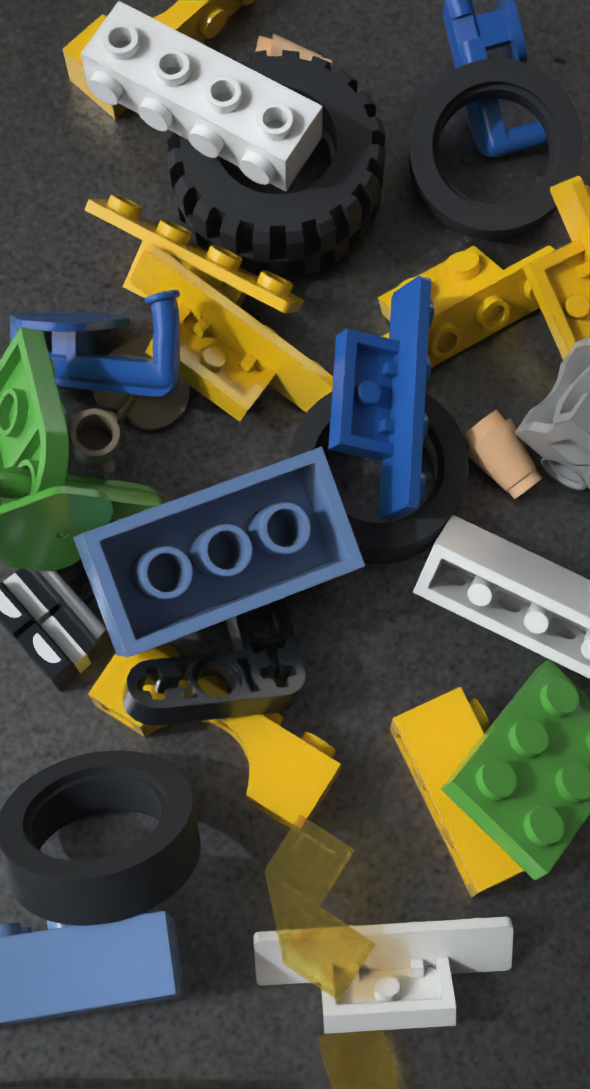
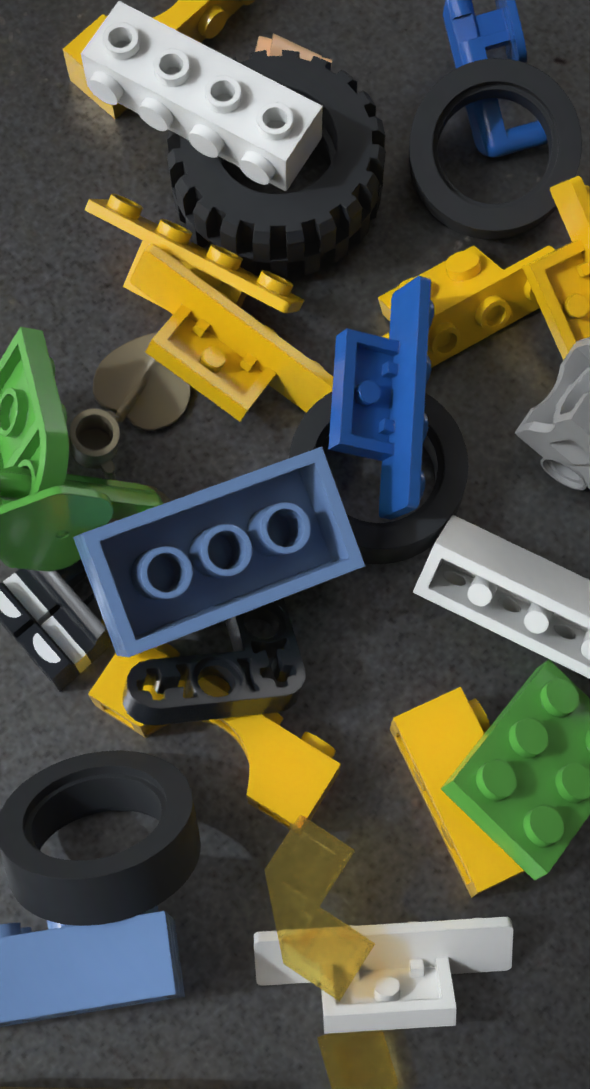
(83, 370): blue piece -> none
(501, 454): light nougat cone -> none

